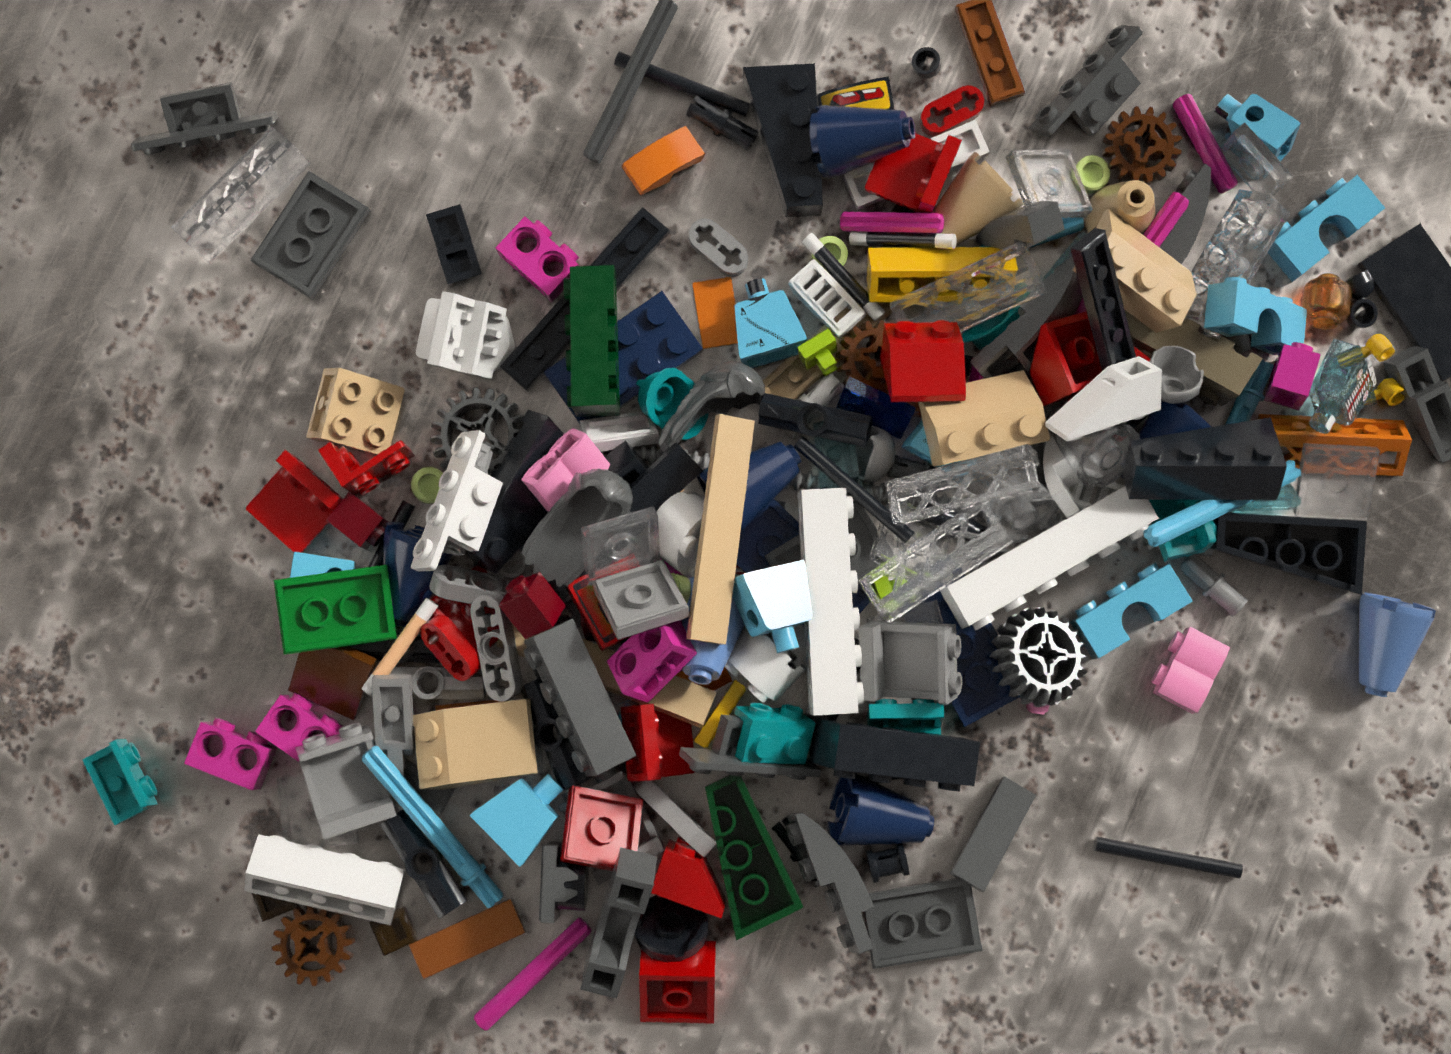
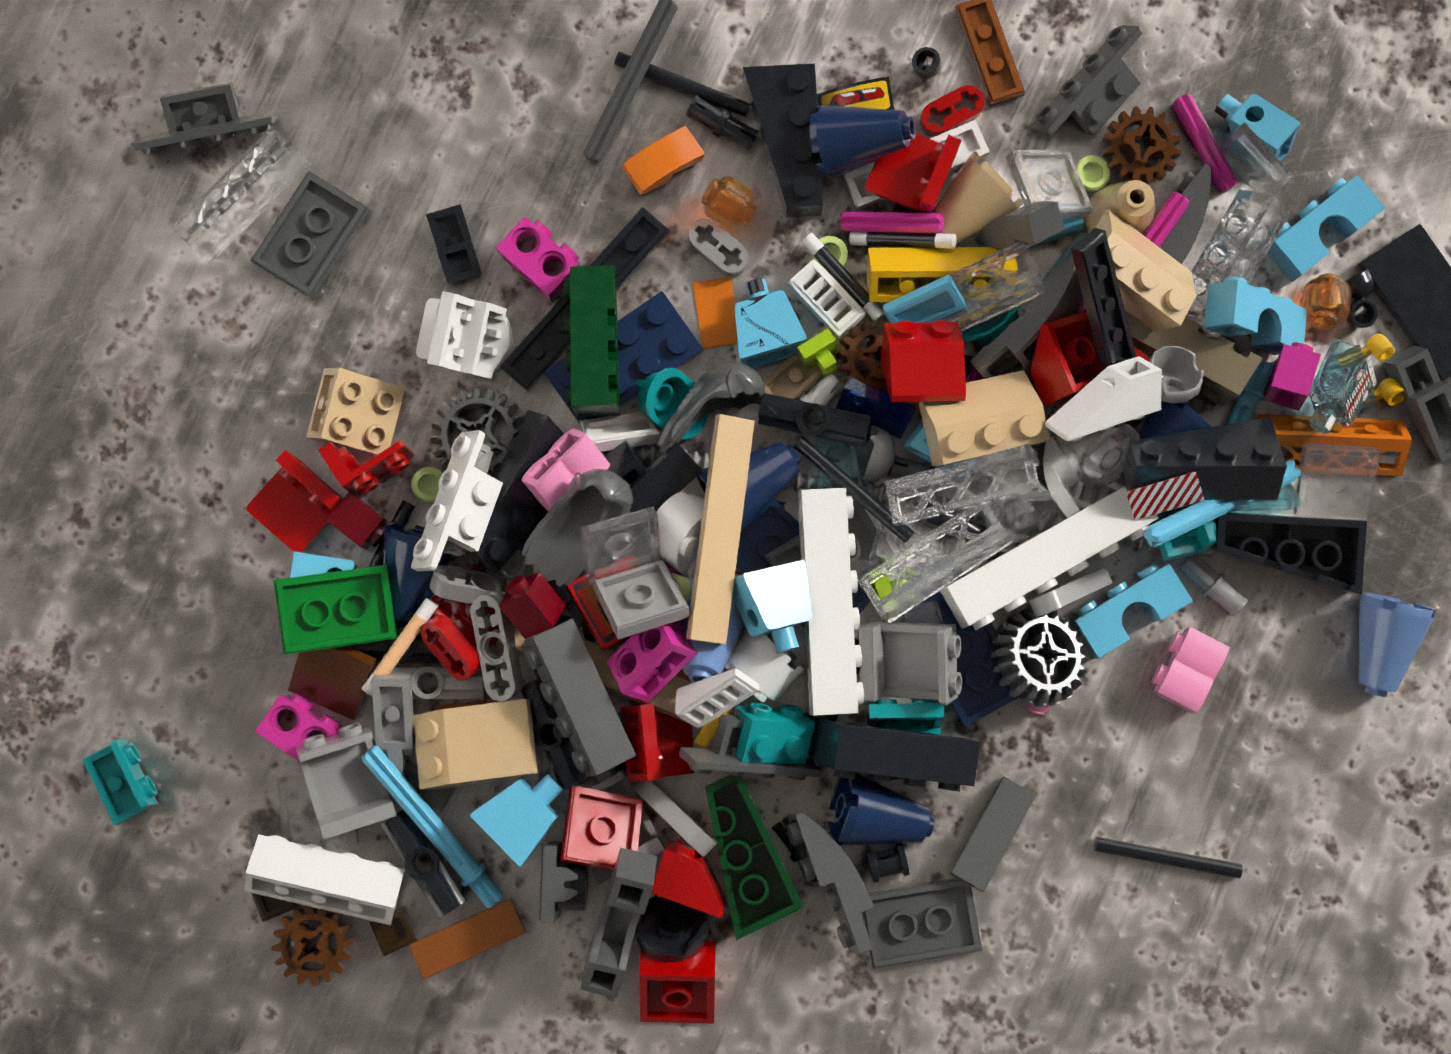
(229, 762): dark pink brick -> none
(532, 974): dark pink axle -> none
(713, 696): none -> white slope
(728, 202): none -> clear orange head
(926, 303): none -> medium azure tile
(1070, 592): none -> light grey beam
(1165, 495): none -> sticker

